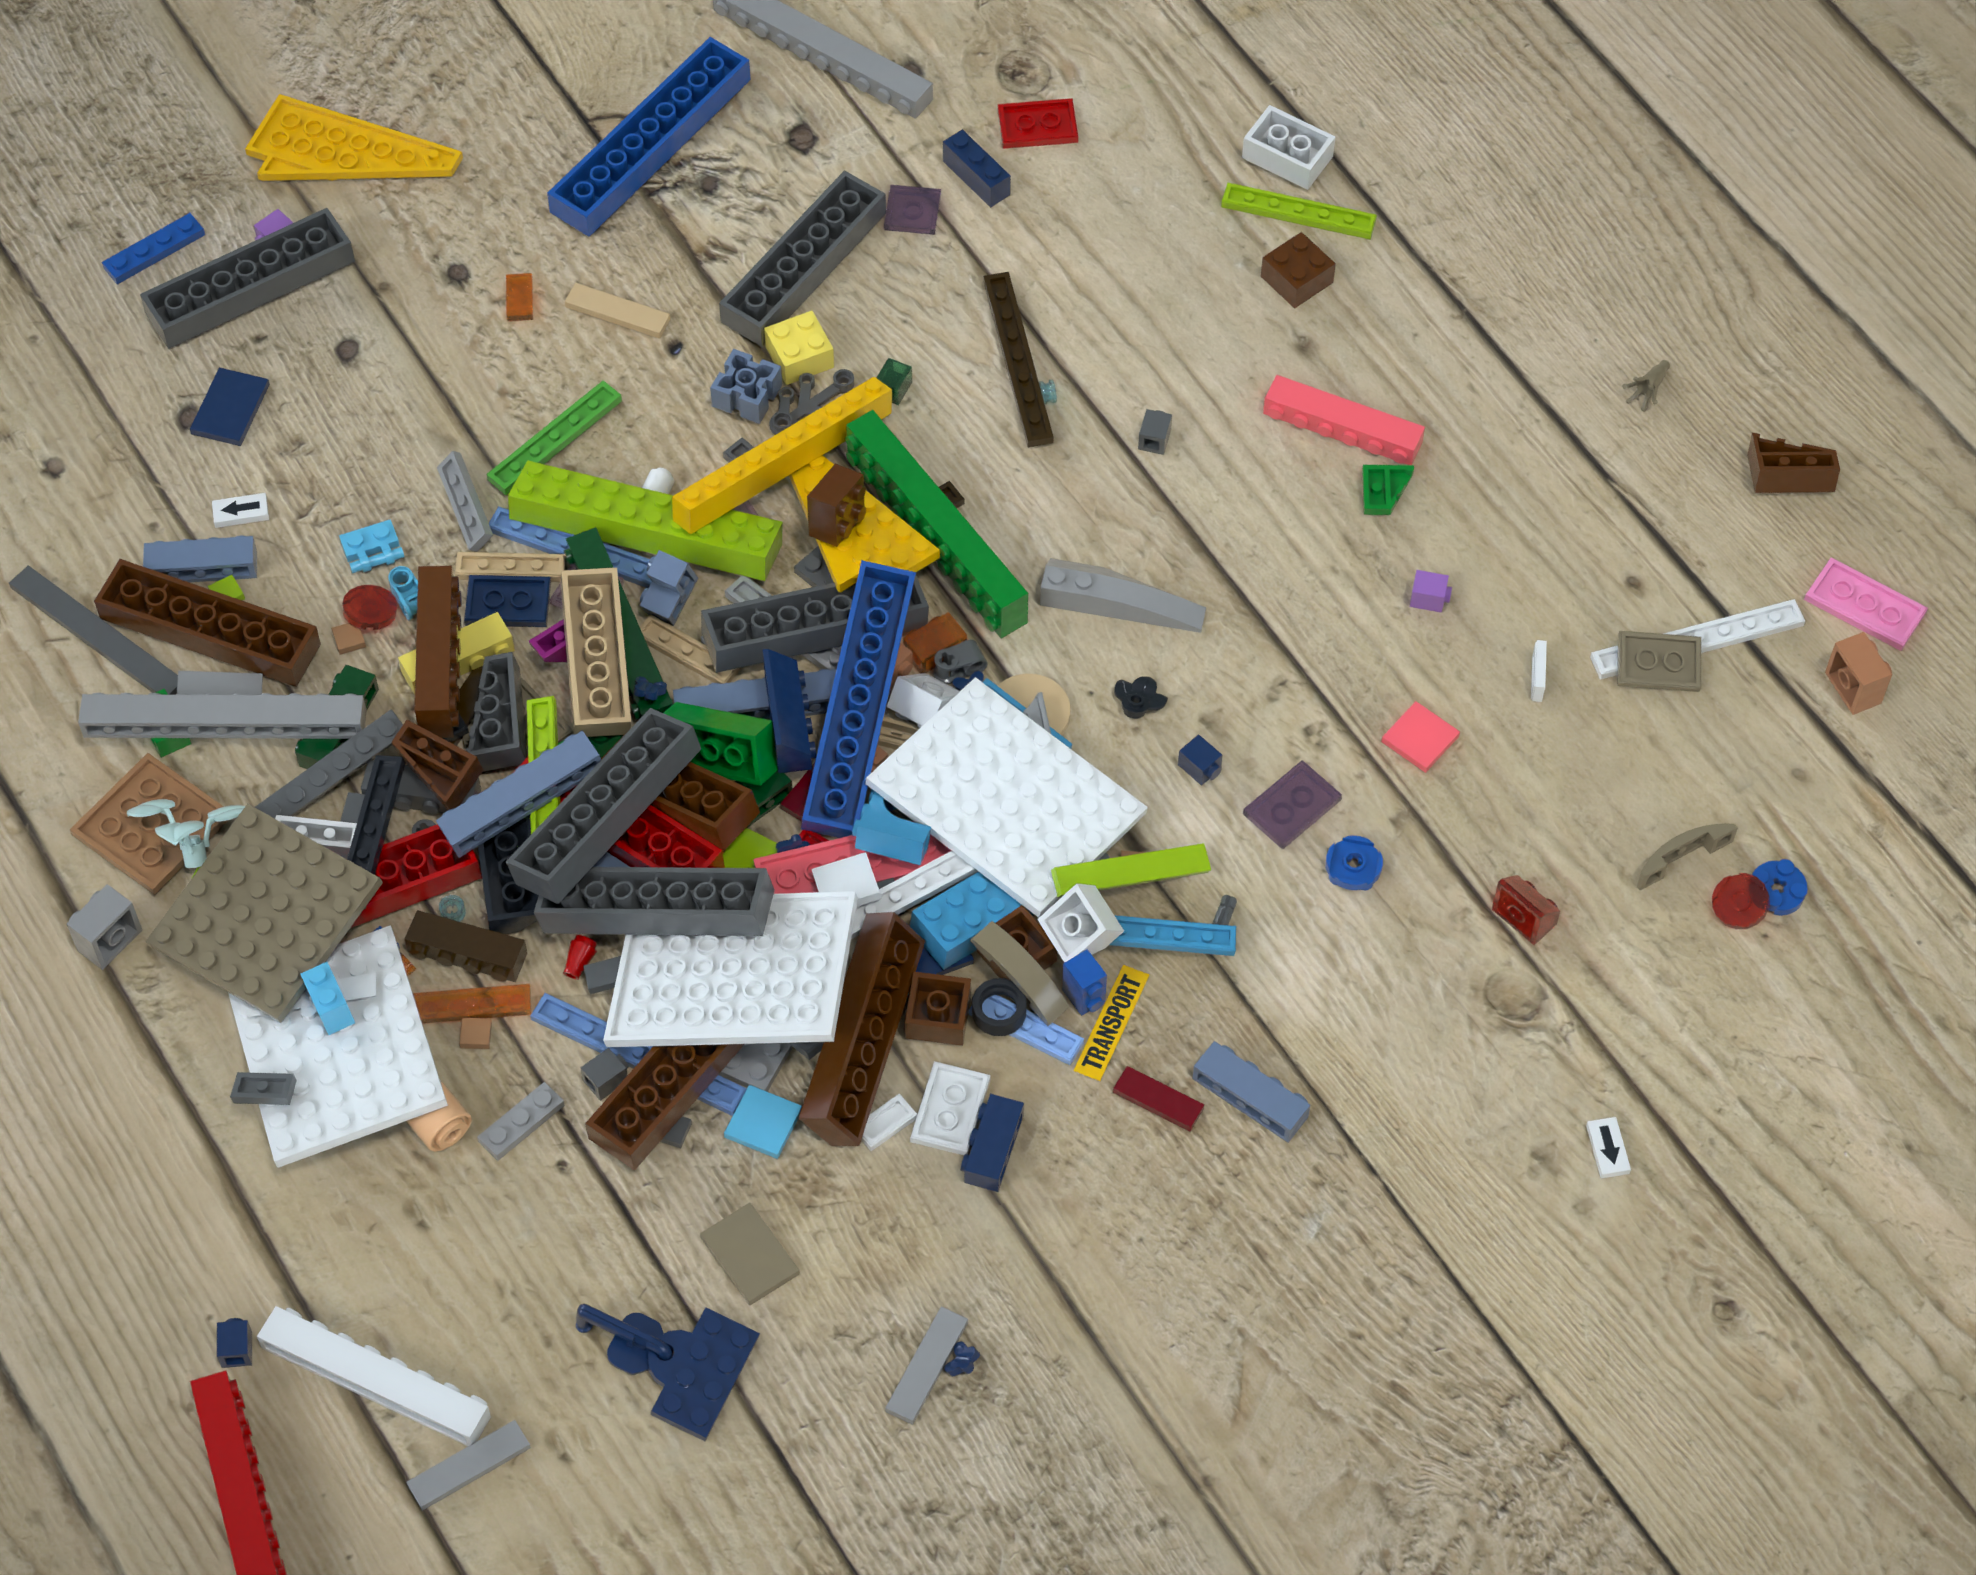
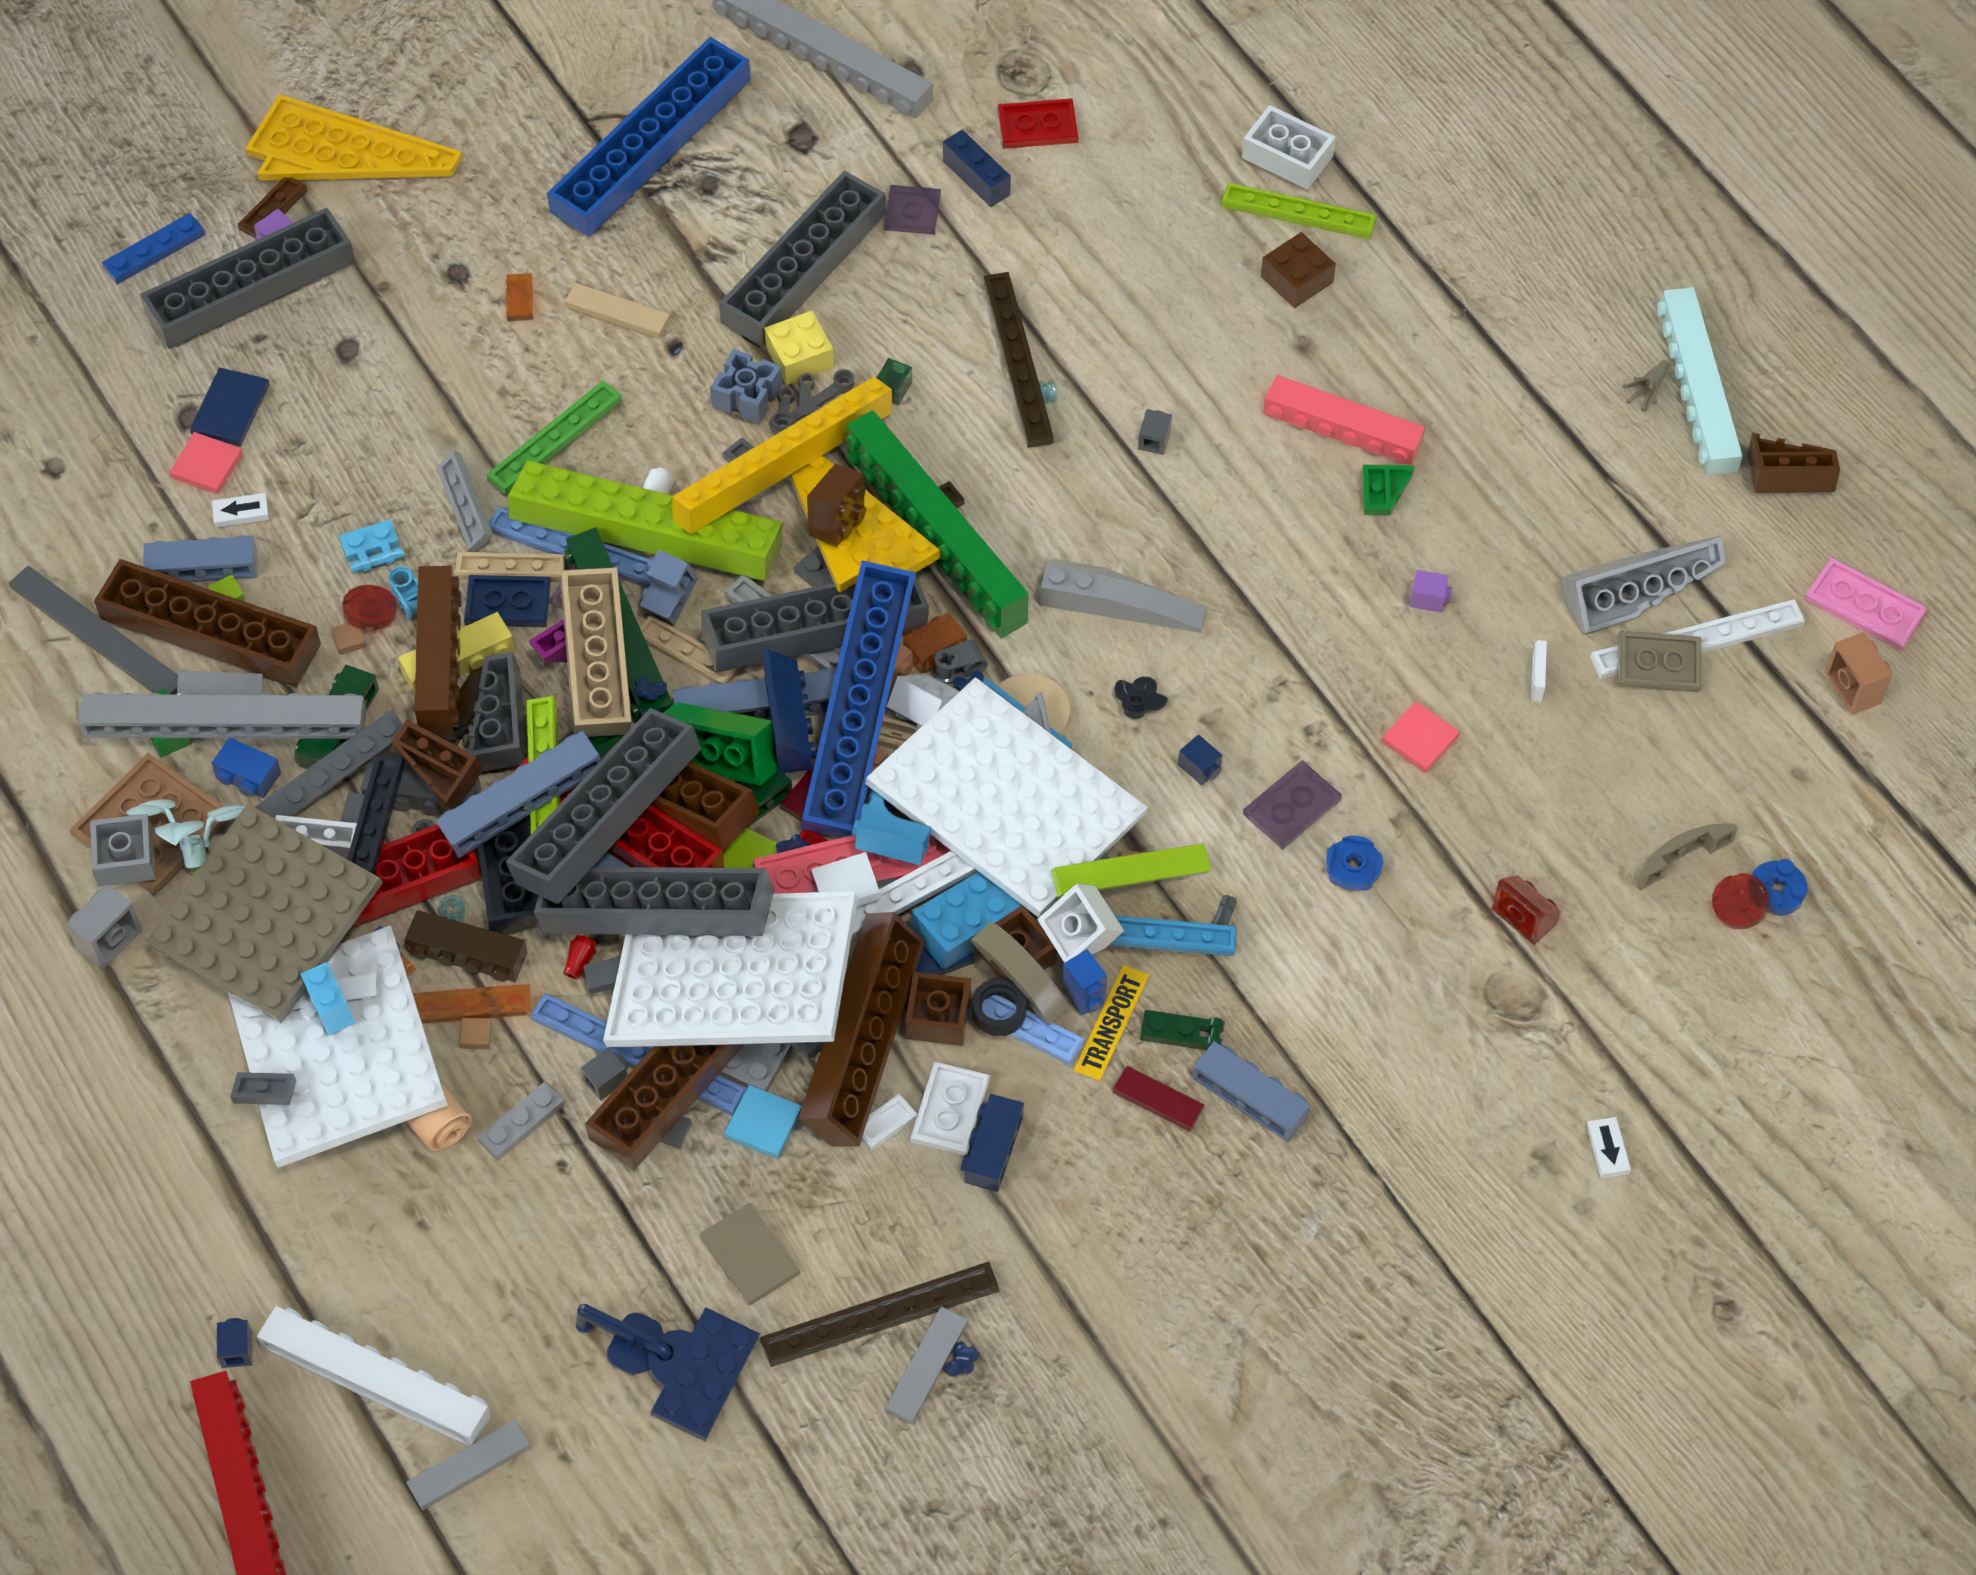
(122, 850): none -> light grey brick
(206, 463): none -> coral tile
(246, 768): none -> blue brick
(281, 197): none -> reddish brown tile
(879, 1314): none -> dark brown tile
(1180, 1030): none -> dark green plate
(1632, 584): none -> light grey wedge
(1699, 381): none -> light aqua brick

